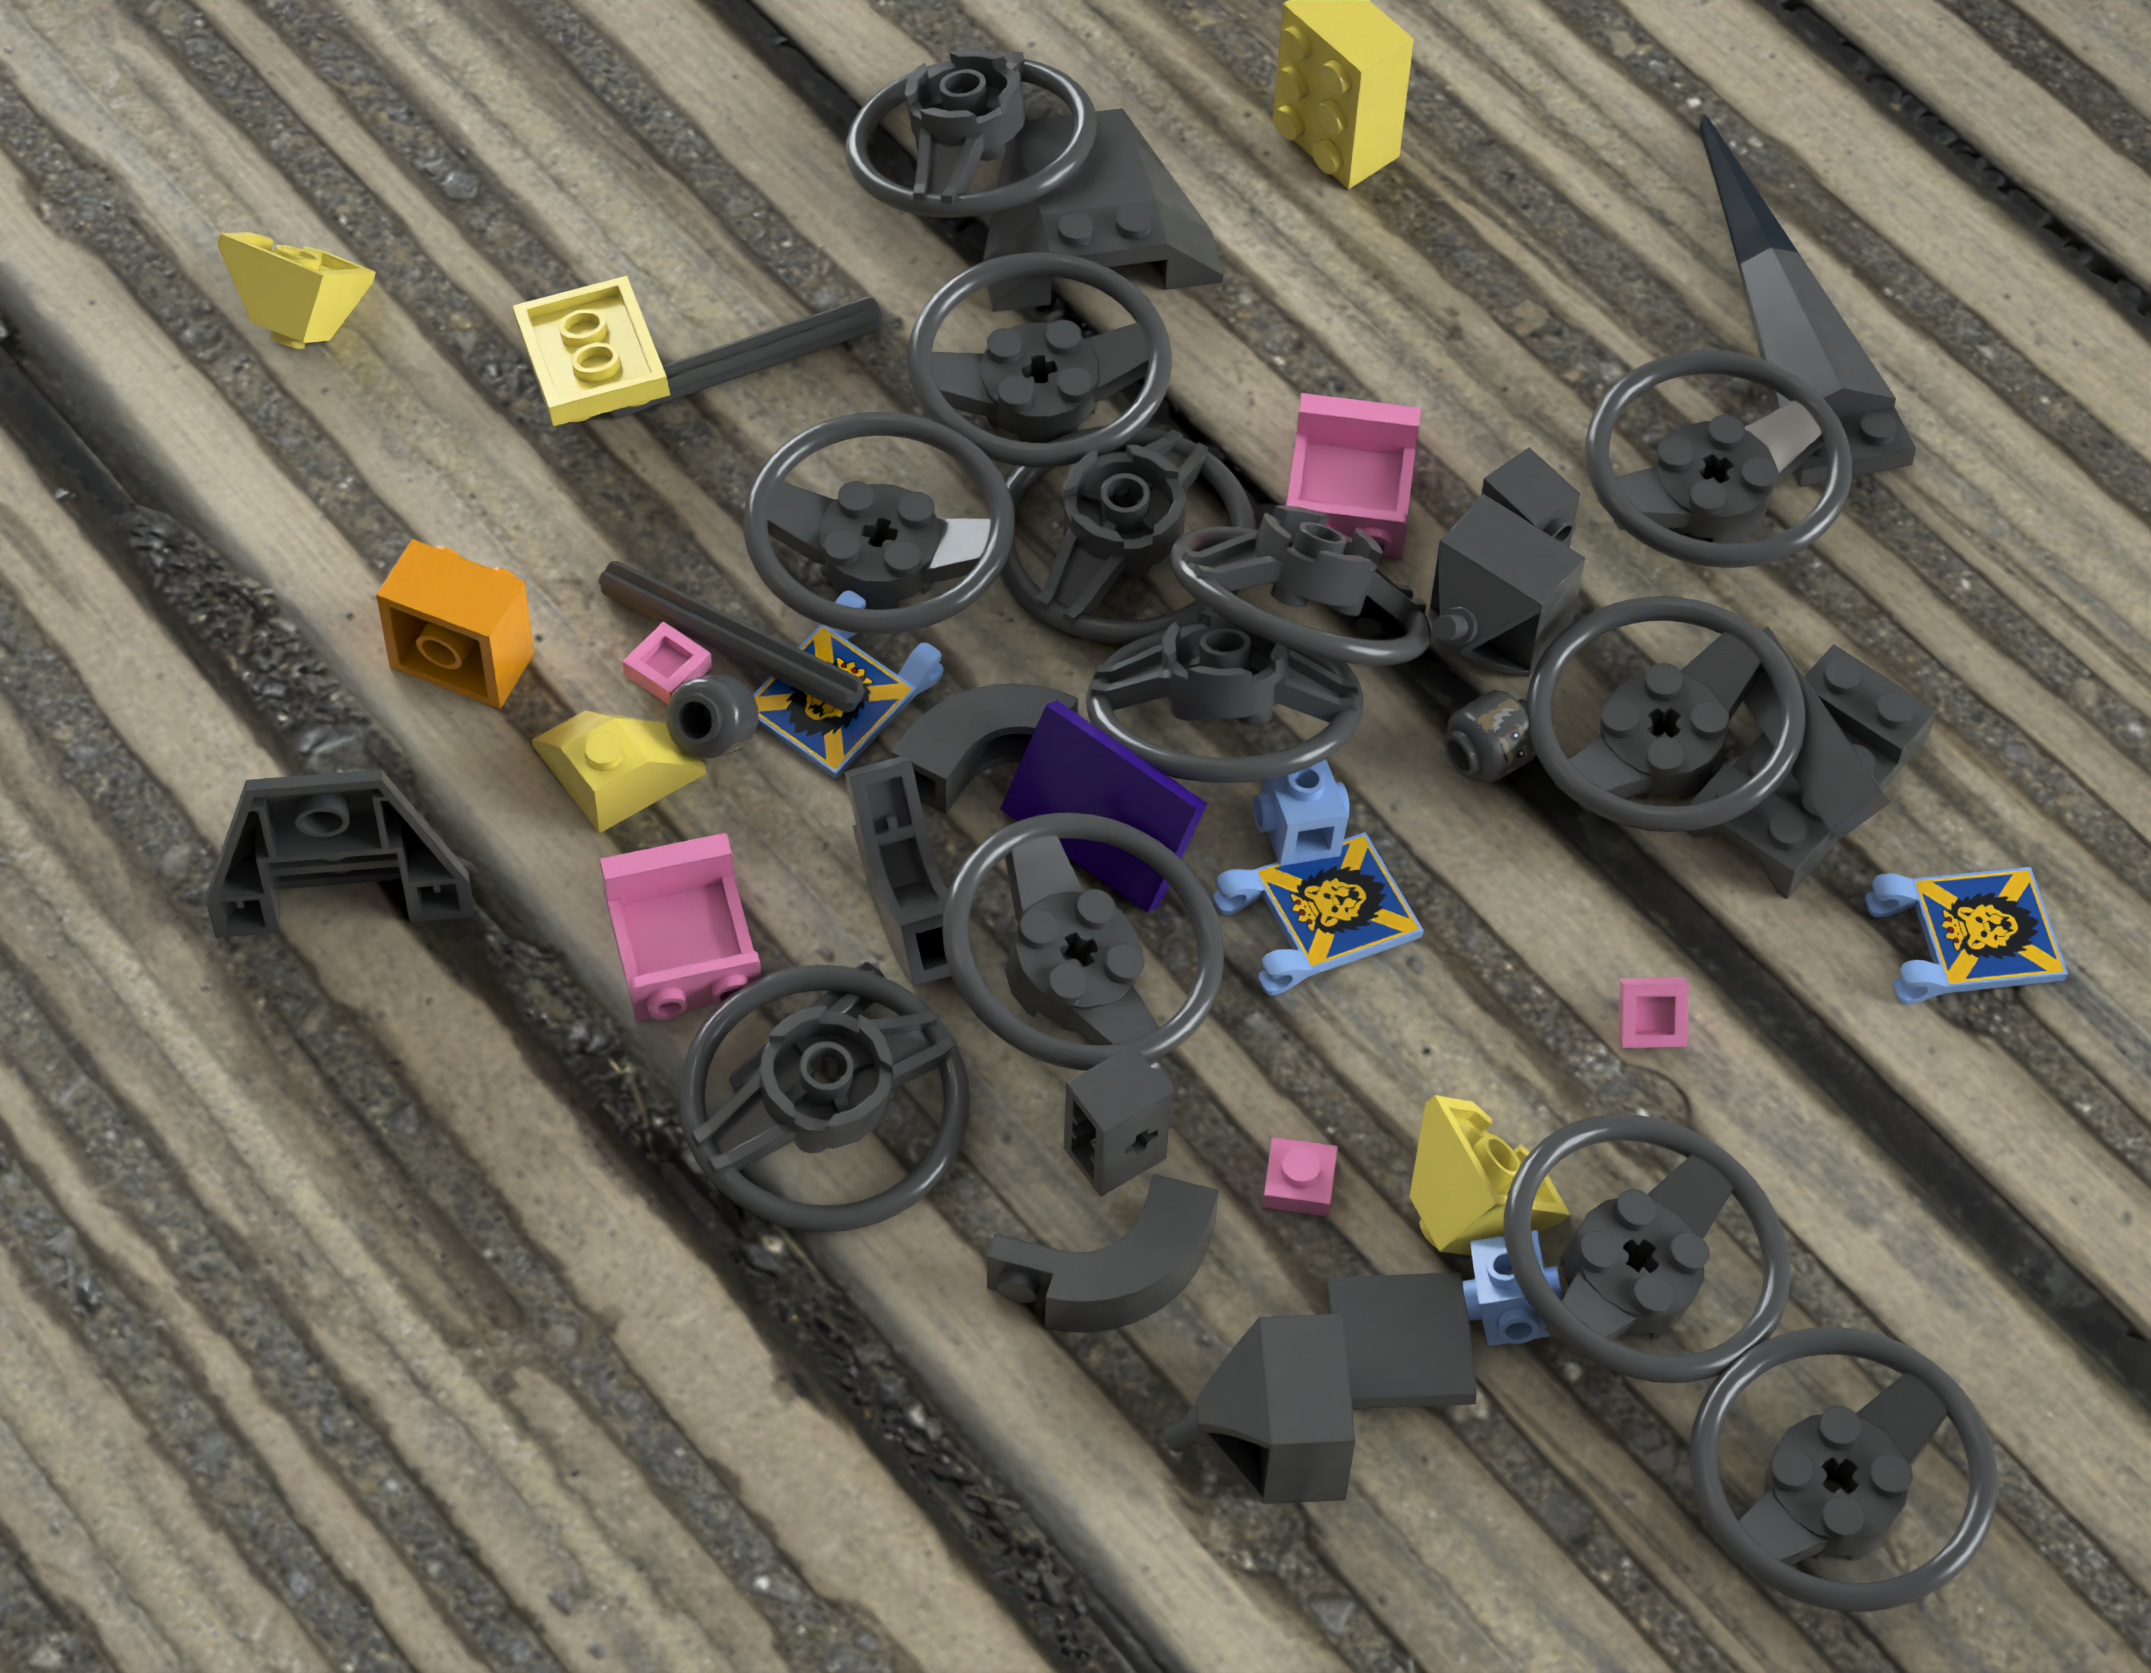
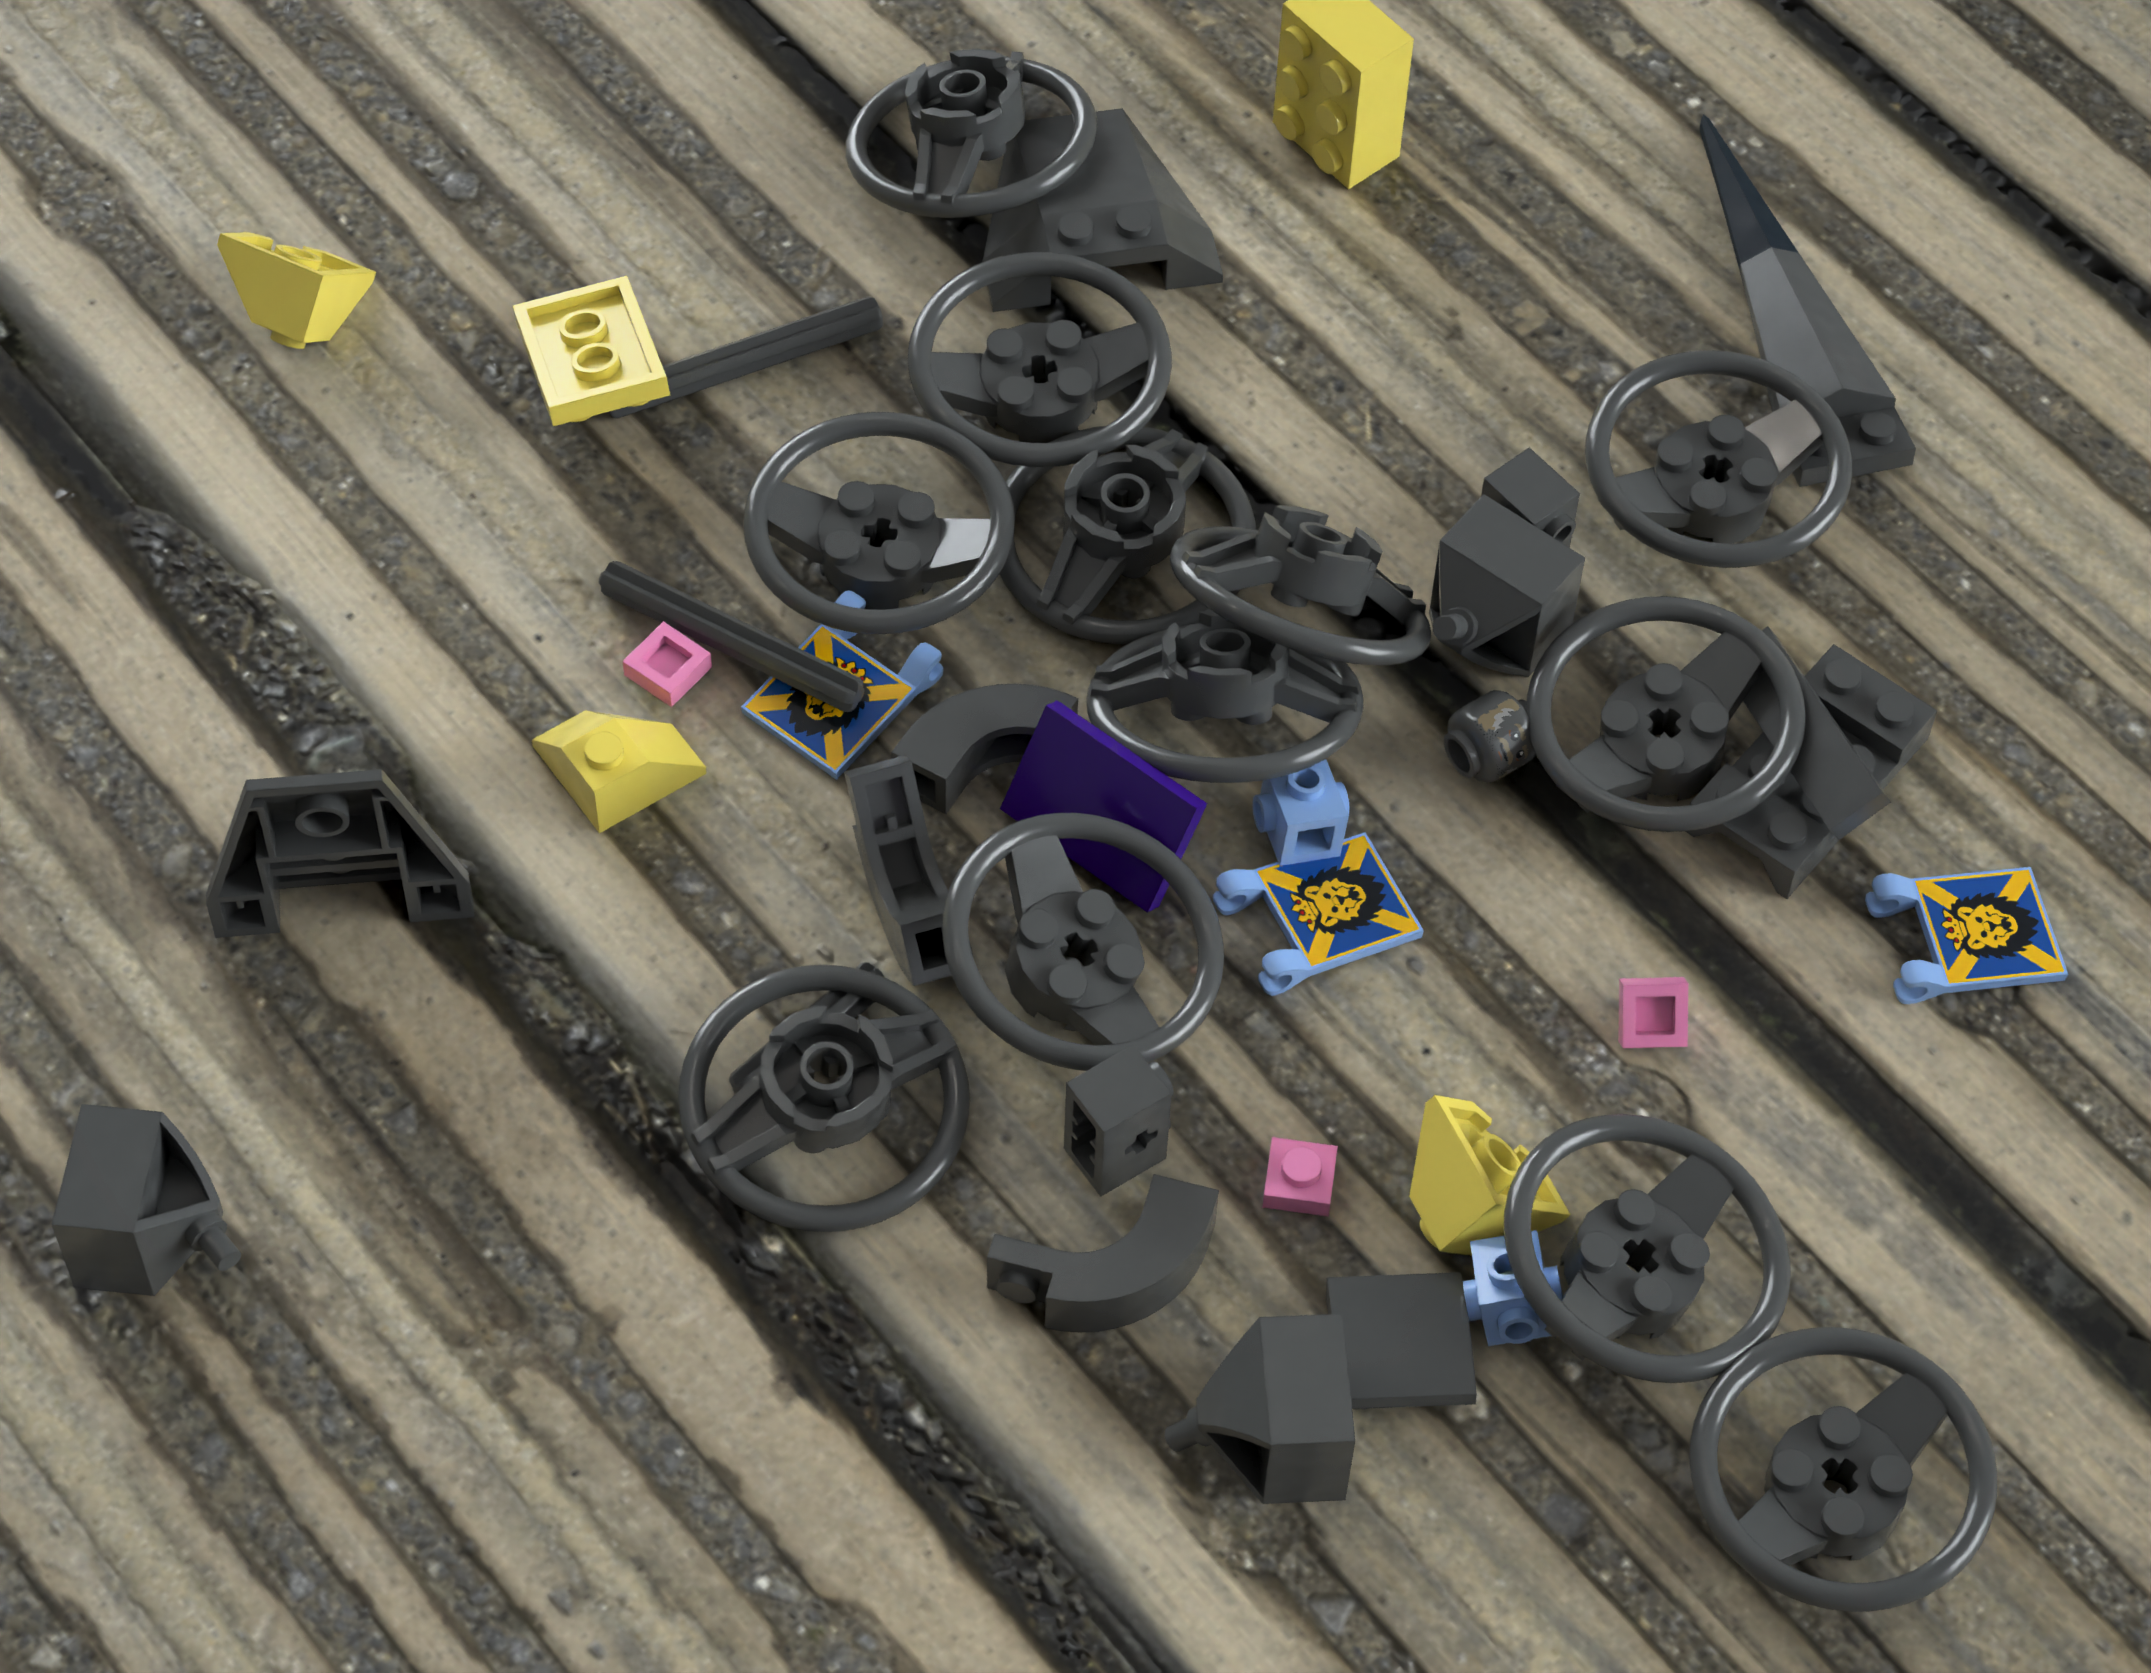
(135, 1203): none -> dark grey piece
(456, 623): light orange brick -> none
(679, 926): bright pink panel -> none
(712, 716): dark grey head -> none
(1356, 466): bright pink panel -> none

